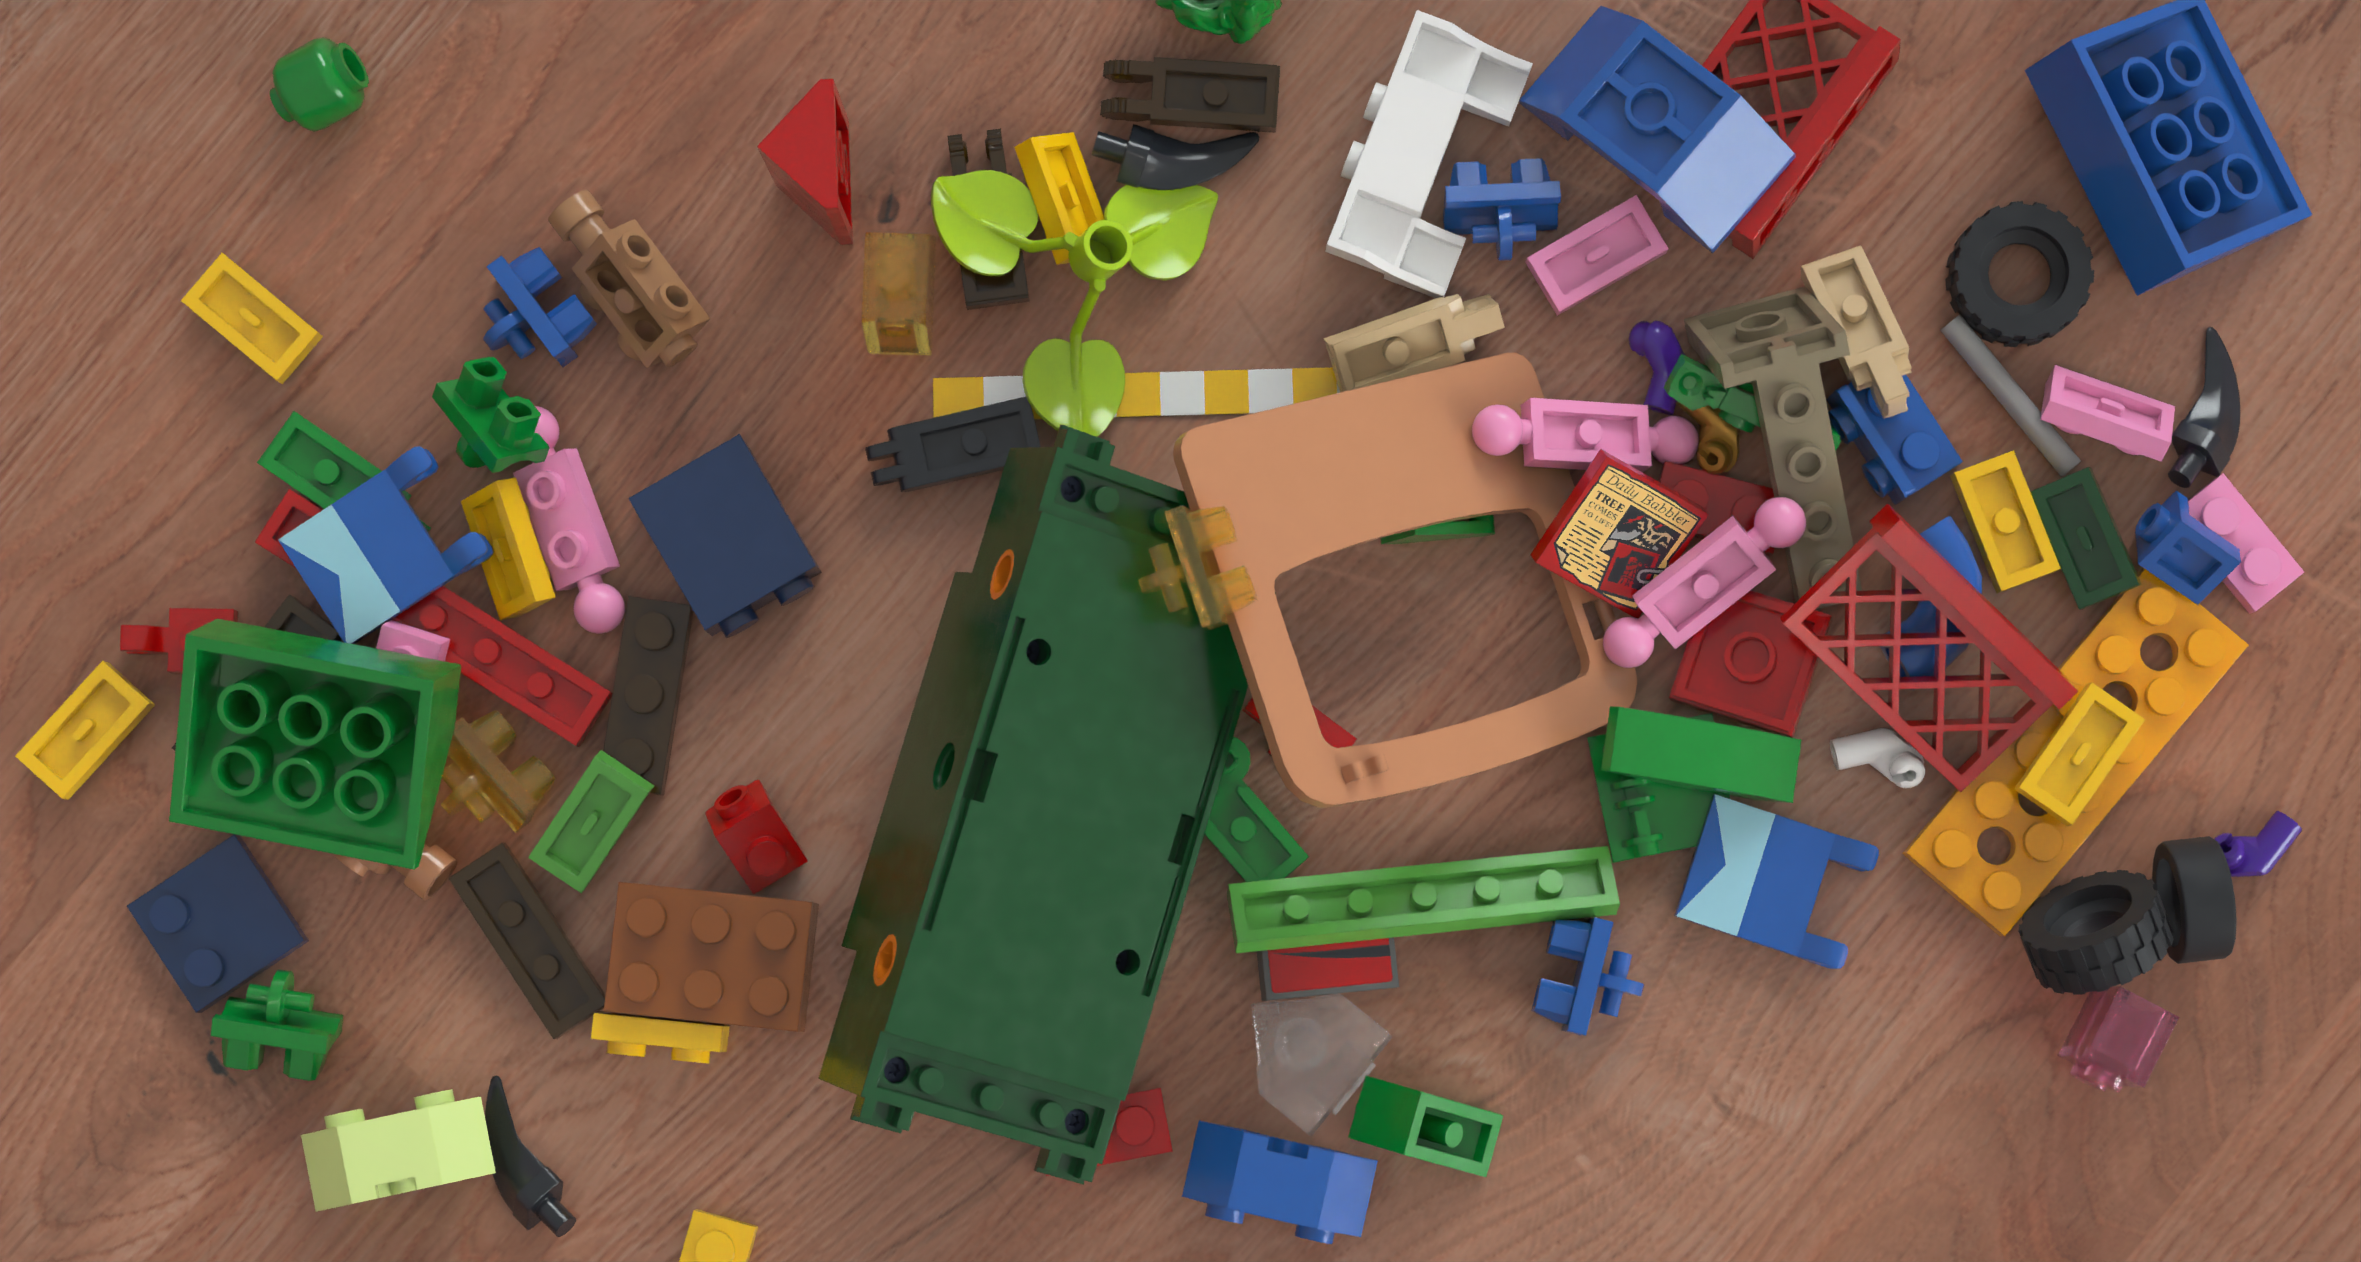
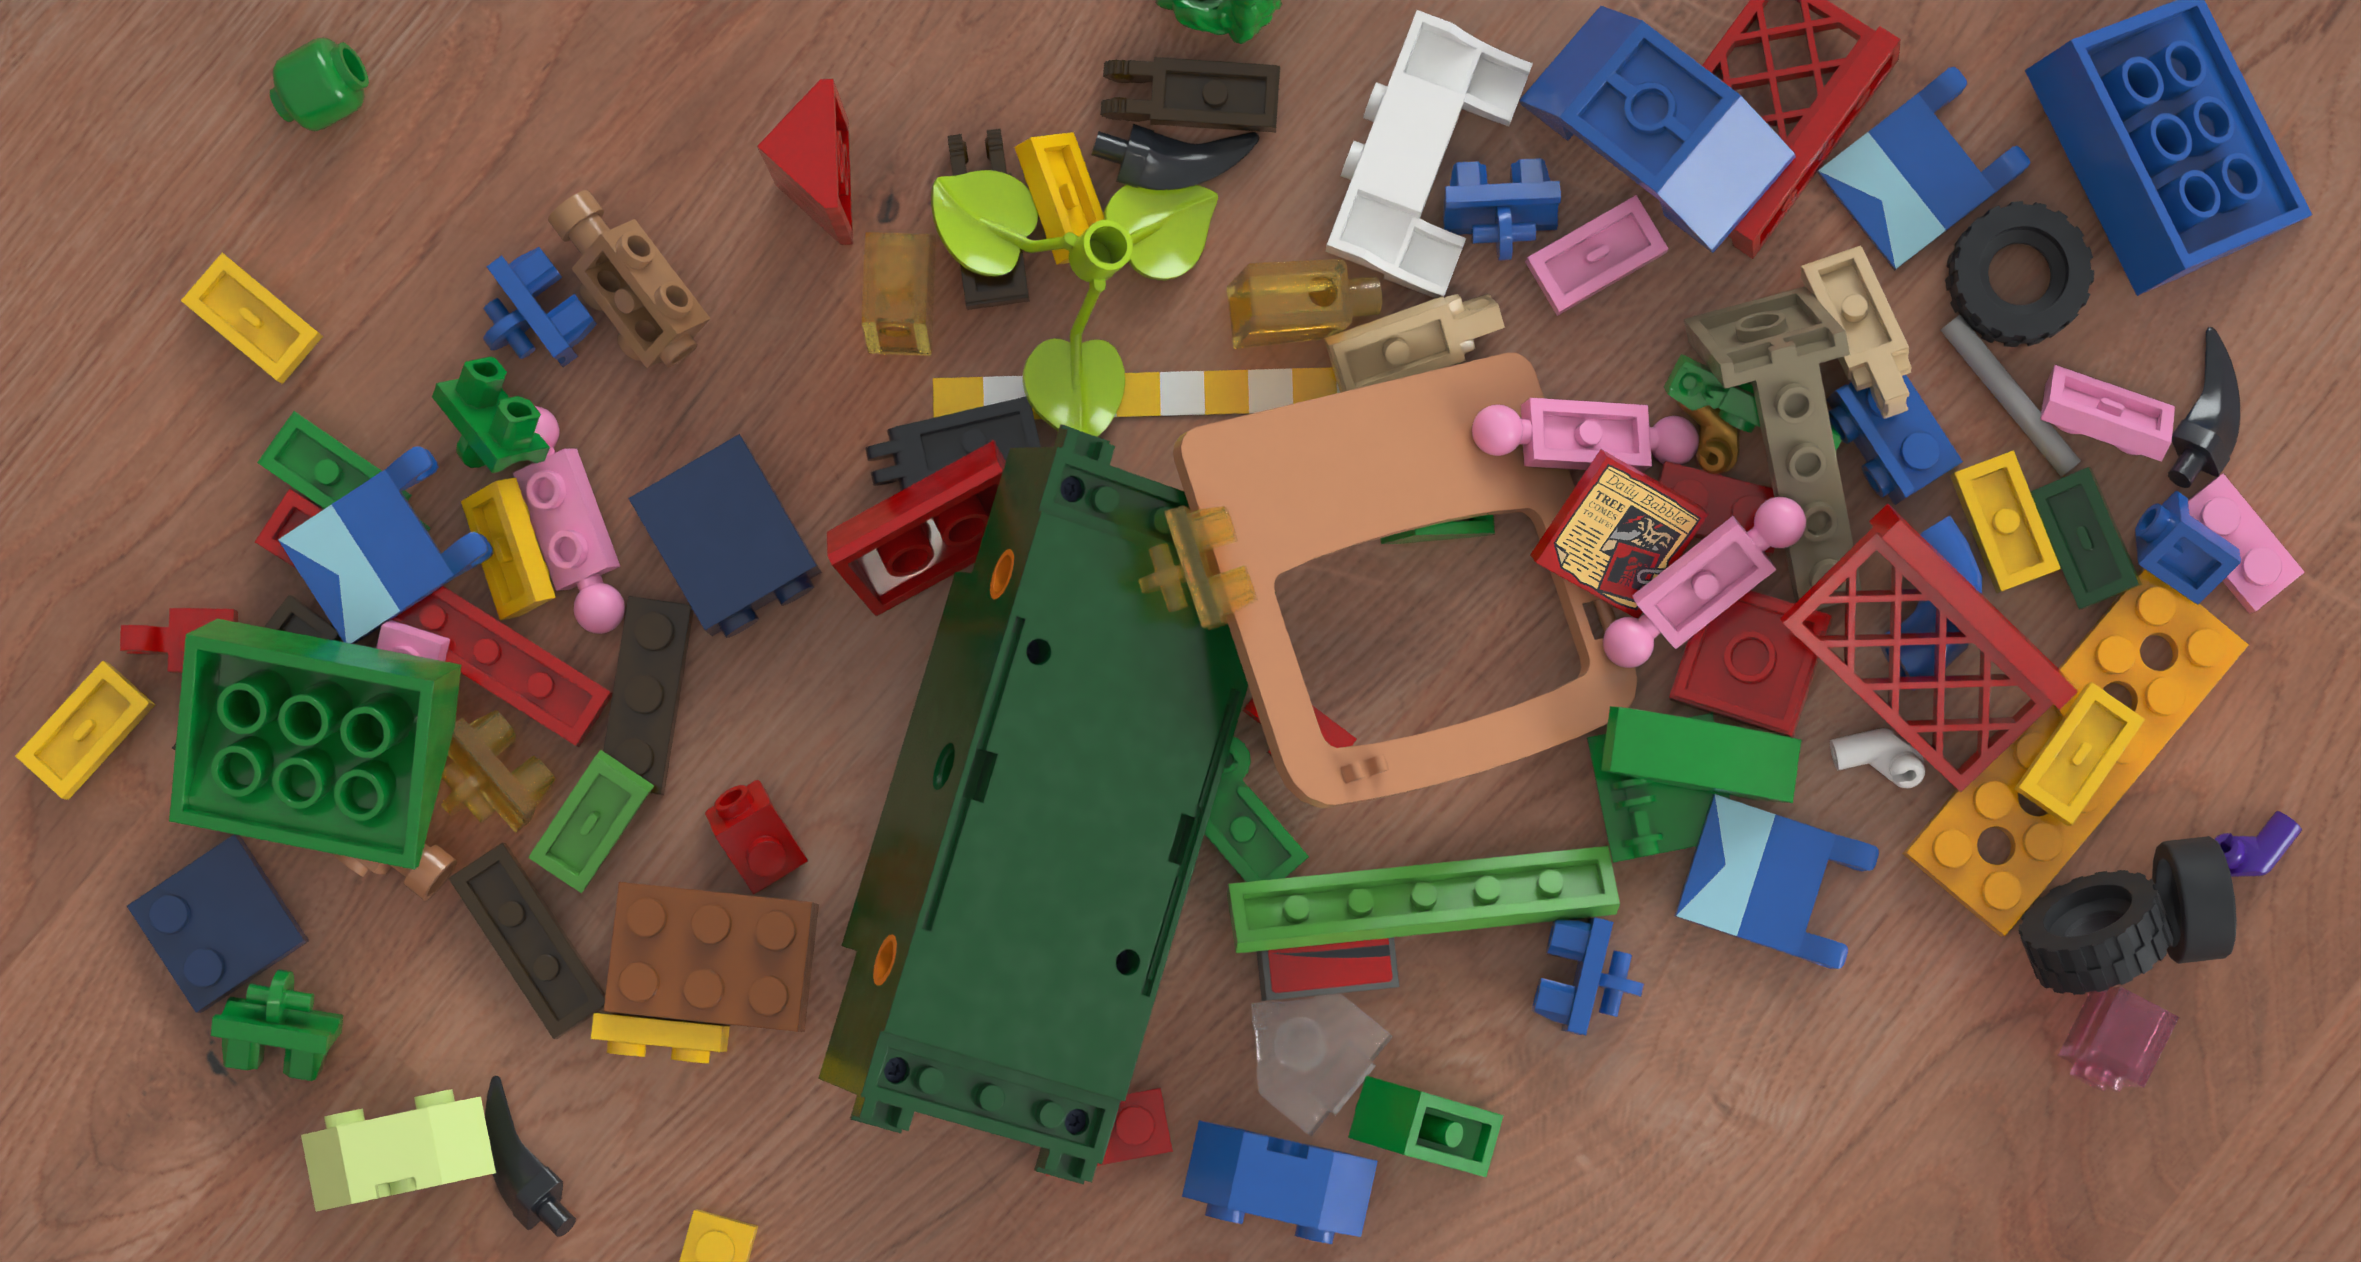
(918, 532): none -> red slope
(1274, 307): none -> clear yellow torso
(1662, 351): dark purple arm -> none
(1912, 177): none -> blue flag

